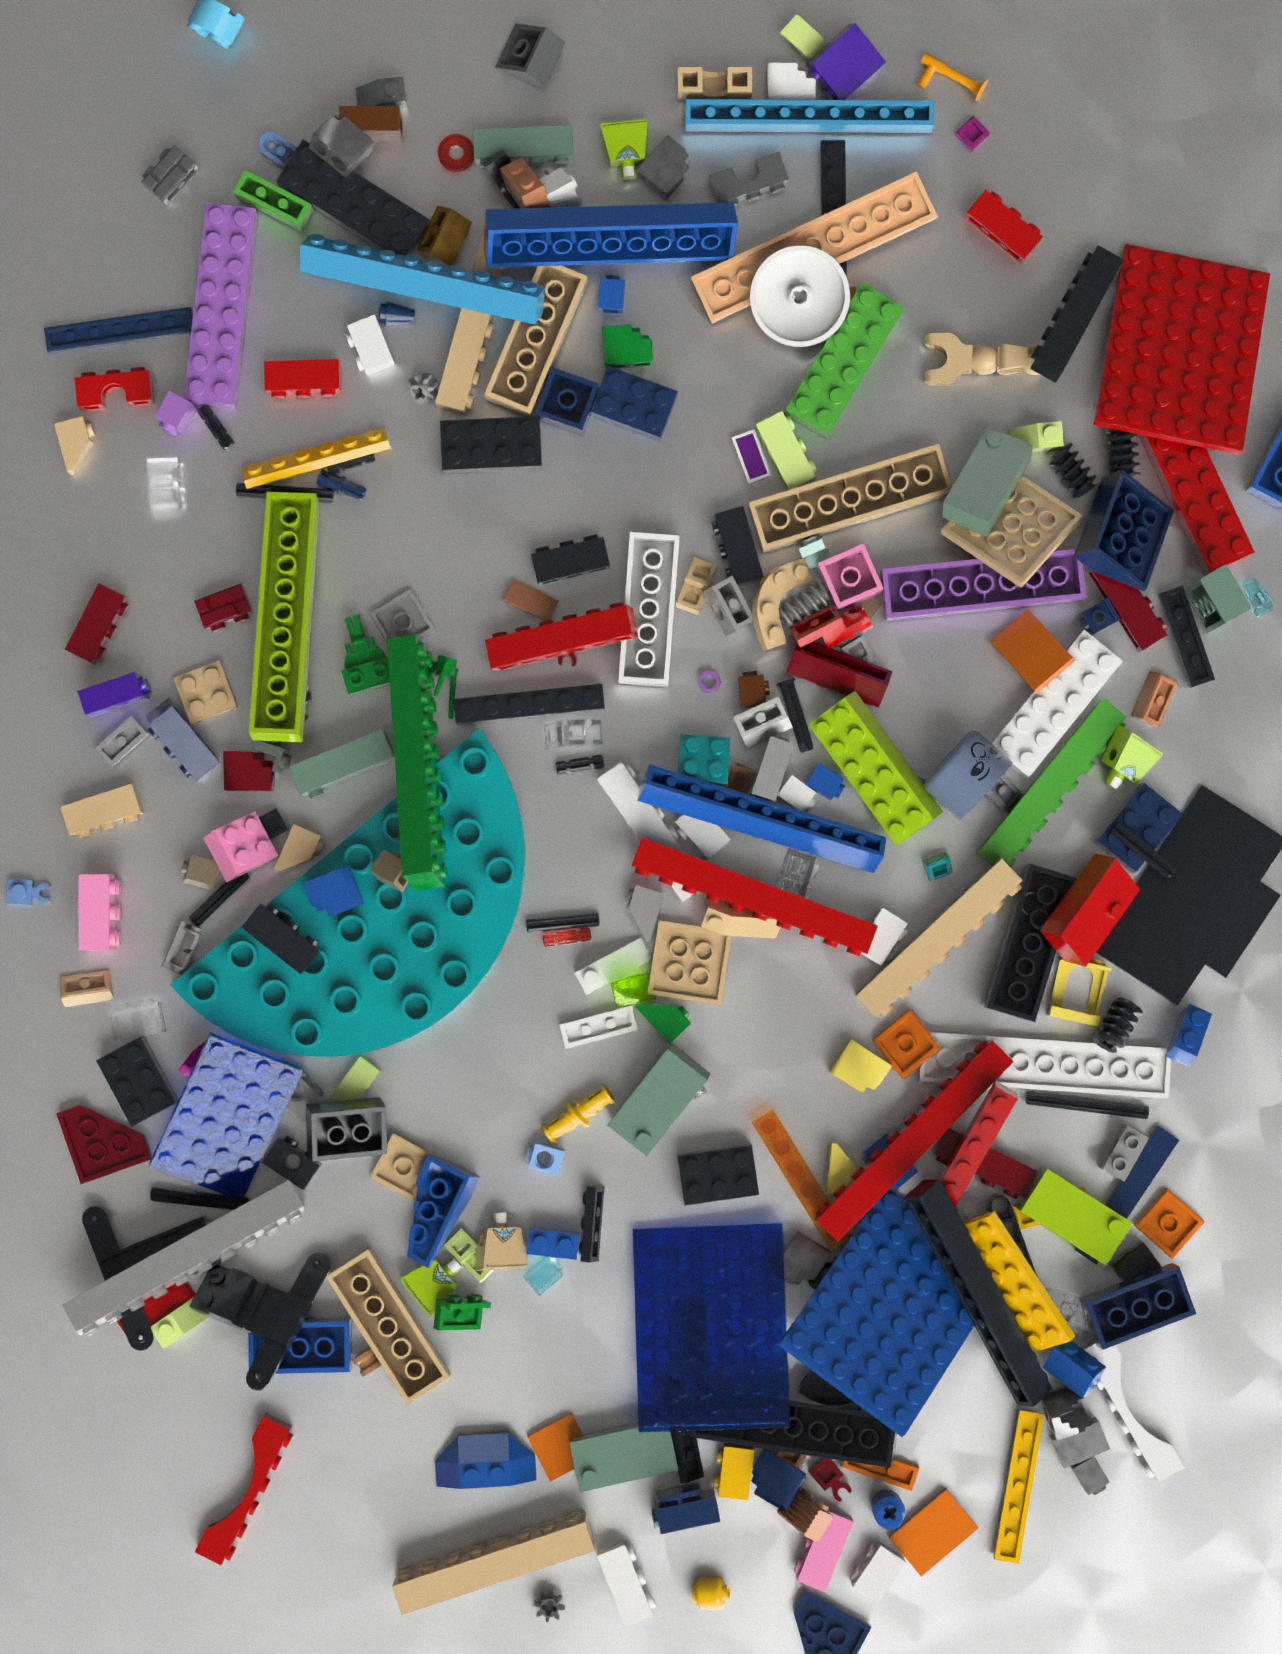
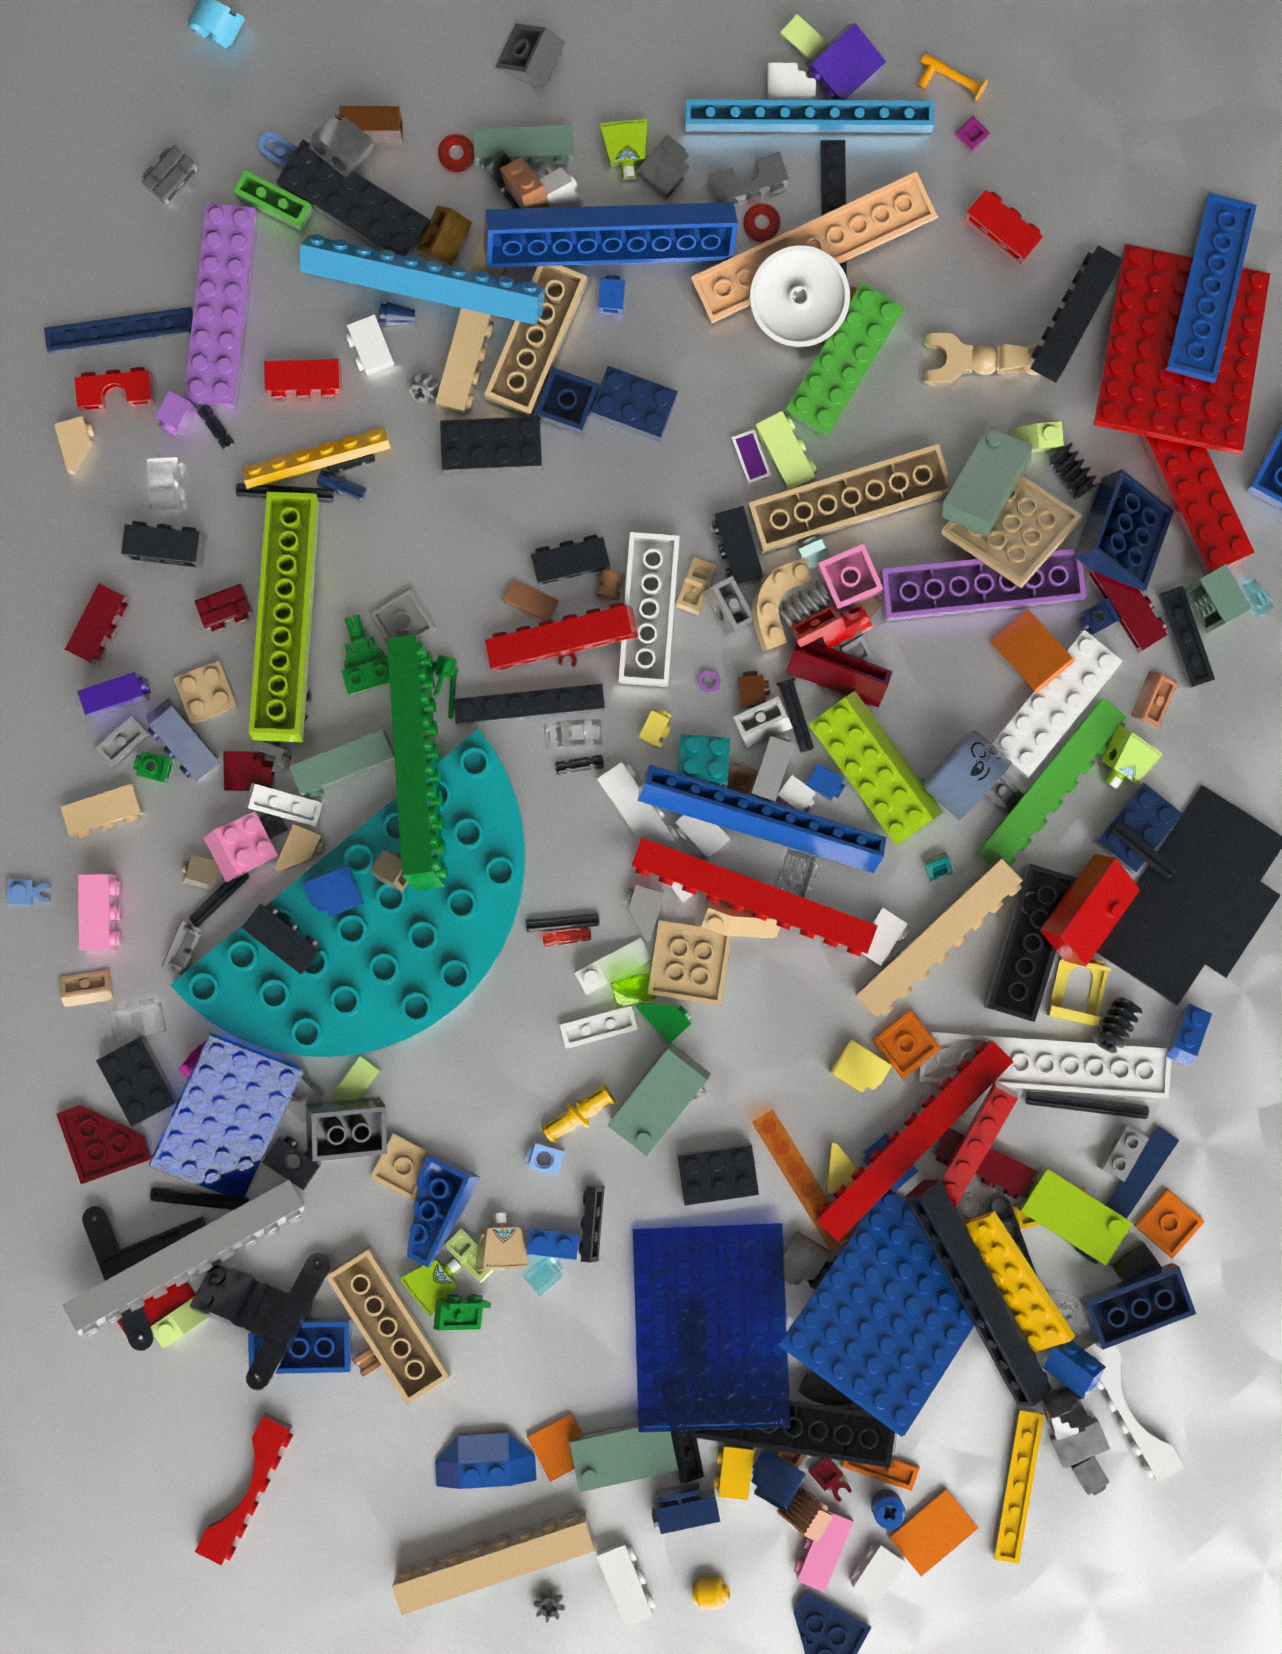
(162, 766): none -> green brick
(163, 544): none -> black brick
(283, 804): none -> white plate
(383, 93): flat silver slope -> none
(609, 583): none -> medium nougat wheel
(626, 347): green piece -> none
(656, 728): none -> light yellow brick
(728, 84): tan arch -> none
(761, 210): none -> clear red piece
(1122, 451): black piece -> none
(1211, 287): none -> blue plate

